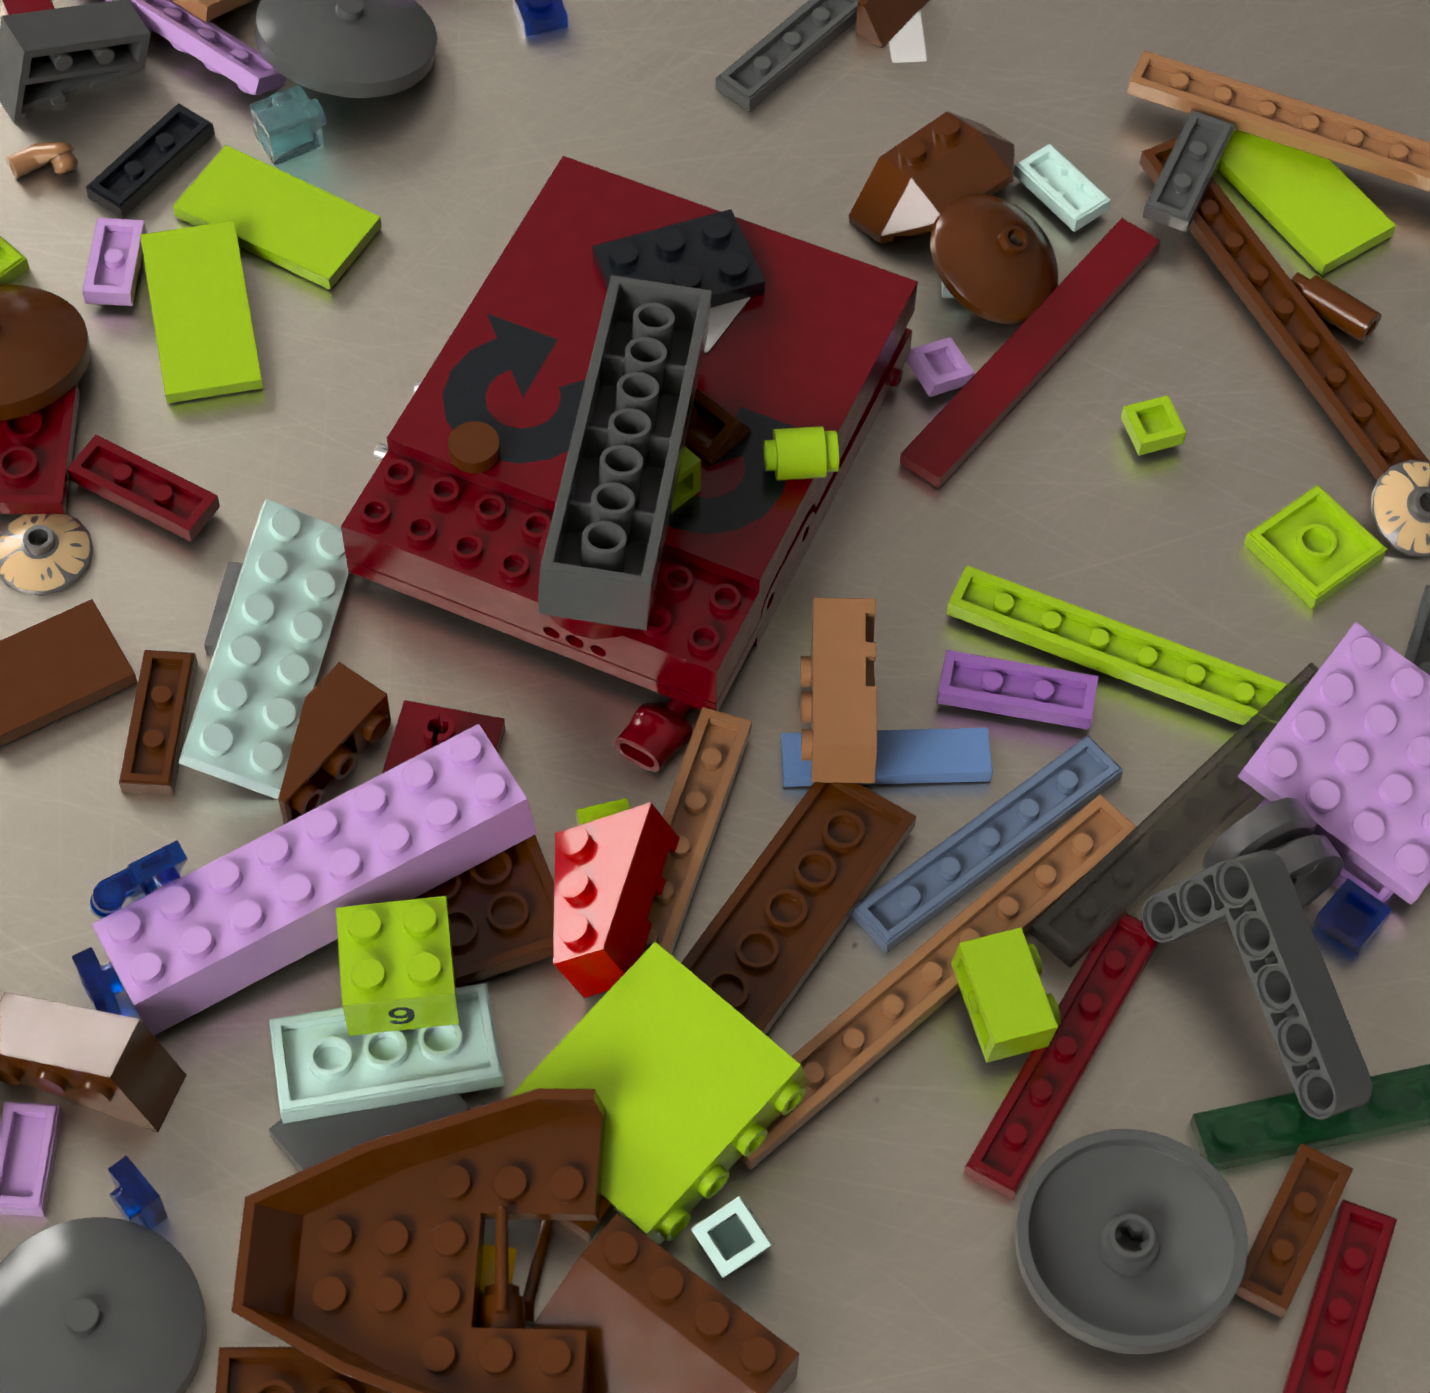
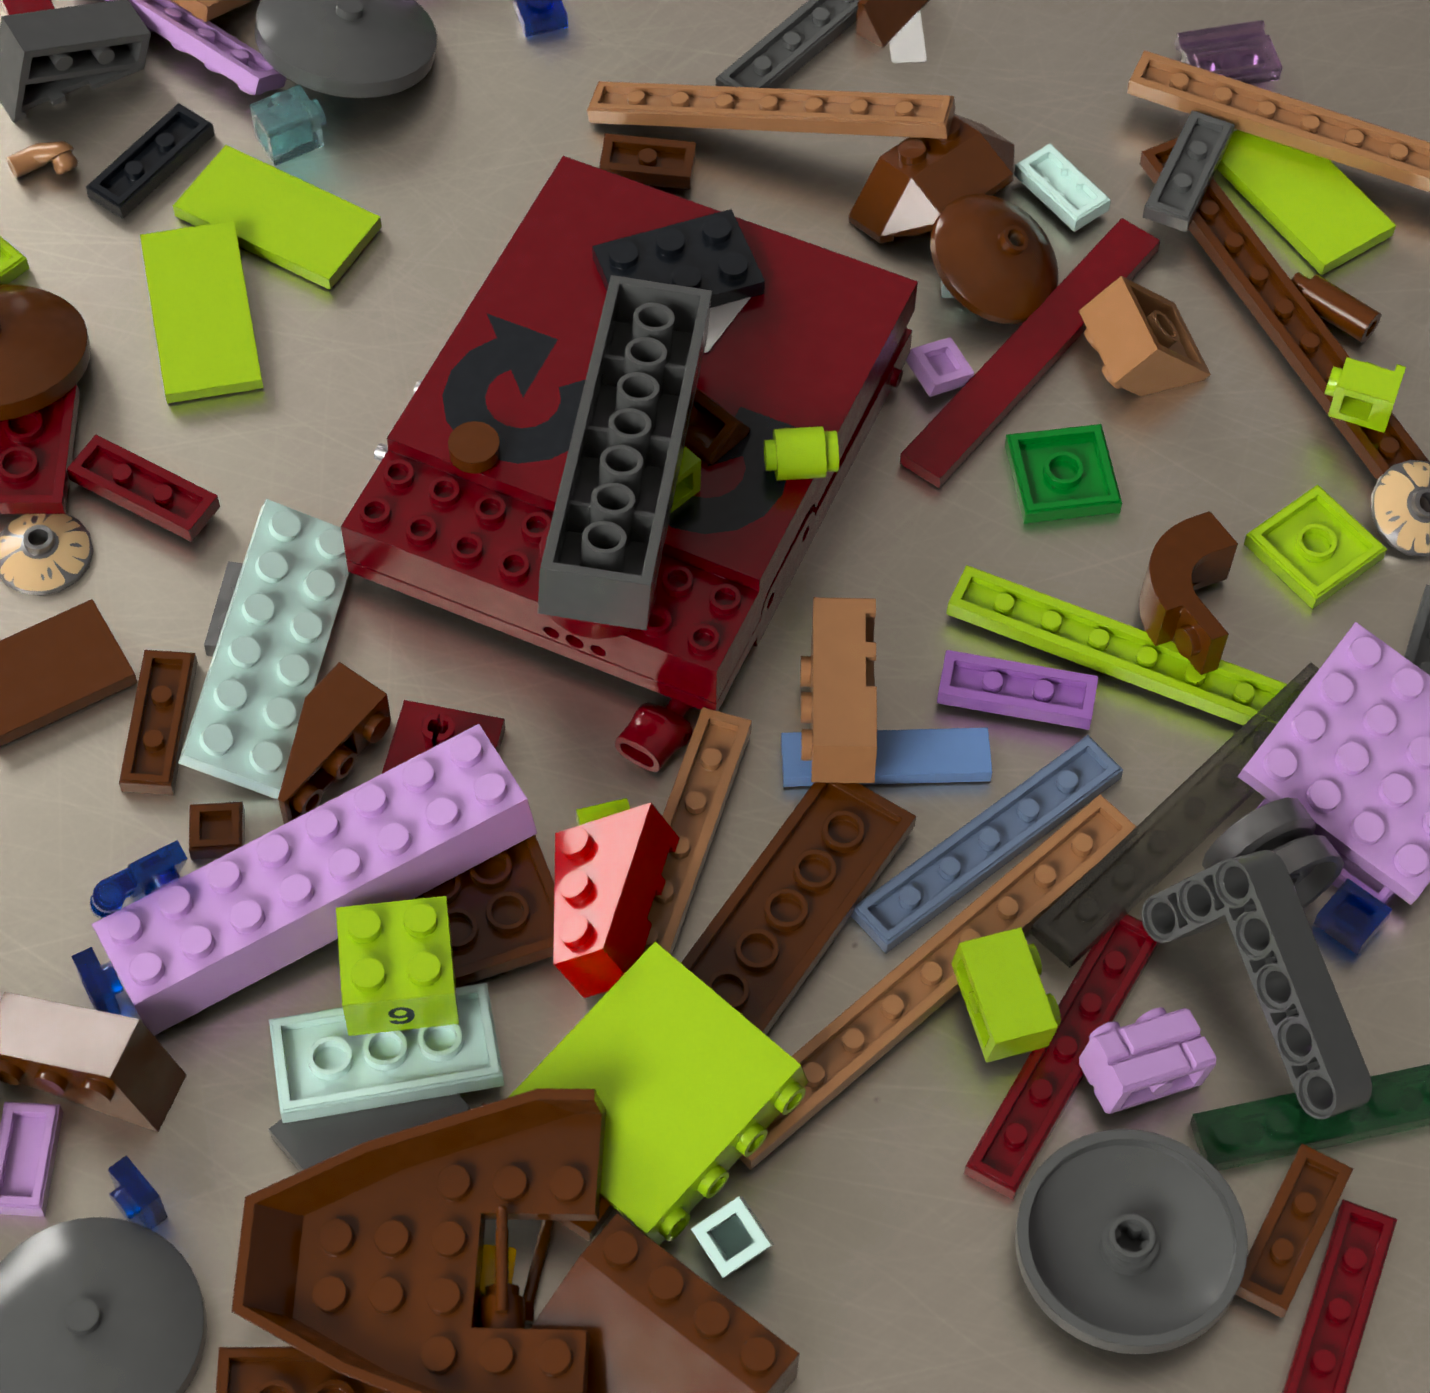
(114, 262): lavender plate -> none
(215, 829): none -> reddish brown tile
(649, 160): none -> reddish brown plate
(772, 109): none -> medium nougat tile
(1063, 473): none -> green tile
(1141, 340): none -> medium nougat slope
(1146, 1059): none -> lavender brick
(1153, 425): lime plate -> none
(1182, 561): none -> reddish brown arch
(1232, 51): none -> clear purple plate
(1364, 393): none -> lime brick

